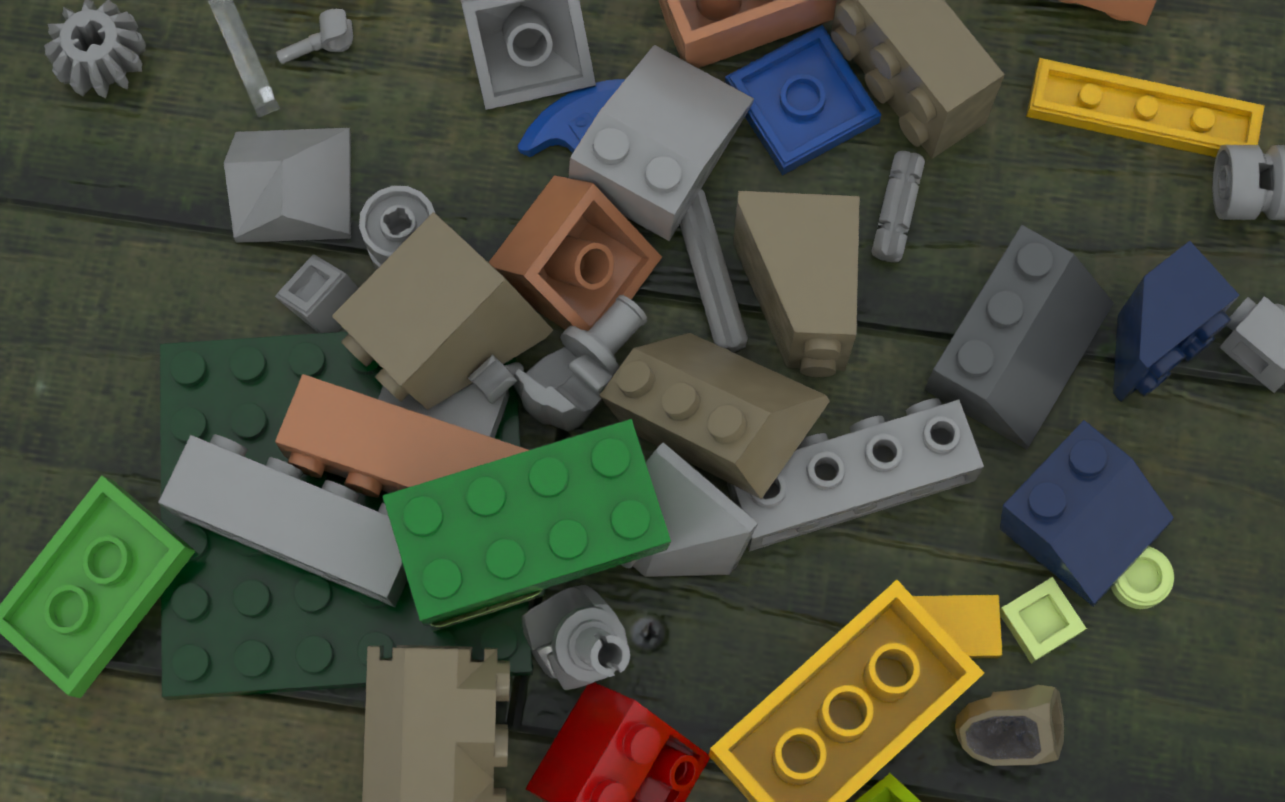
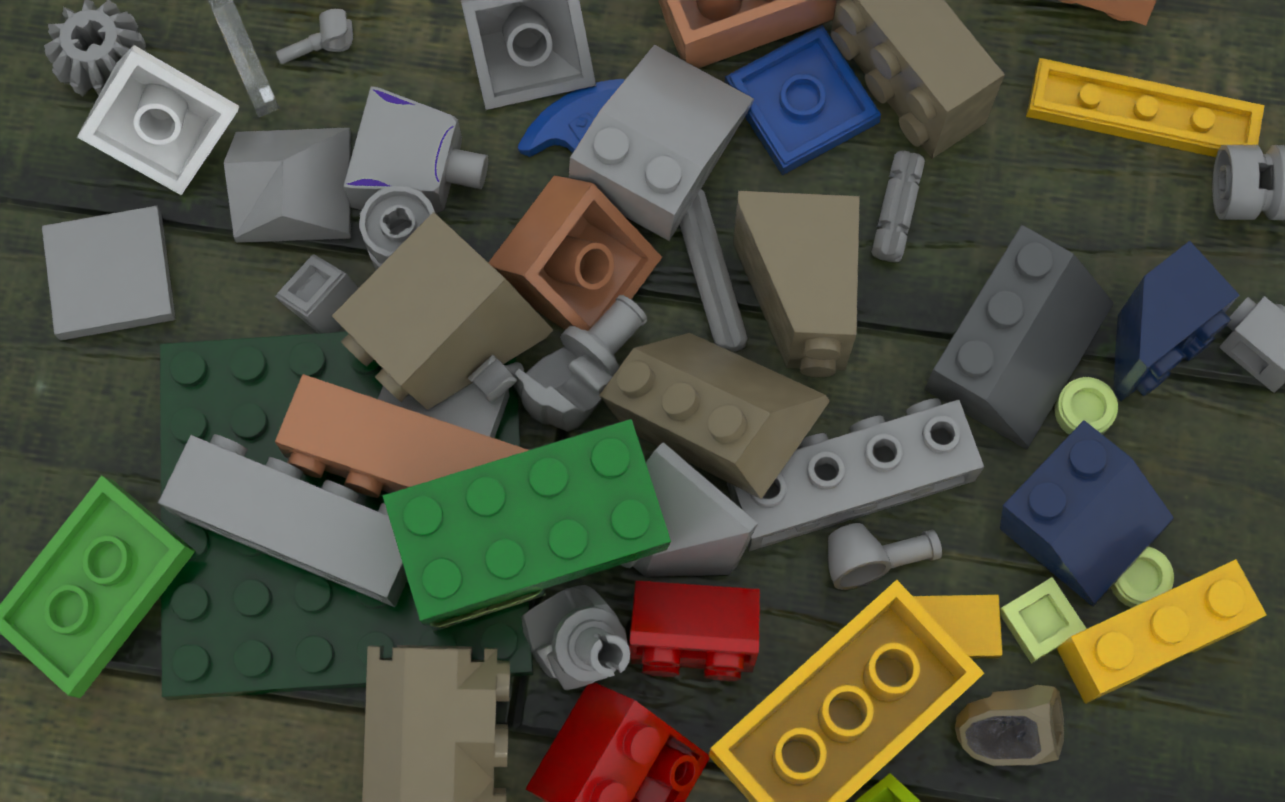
(108, 273): none -> light grey tile
(157, 119): none -> white slope
(409, 147): none -> light grey torso
(695, 629): none -> red slope
(860, 559): none -> light grey bar
(1088, 401): none -> yellowish green tile
(1160, 631): none -> yellow arch

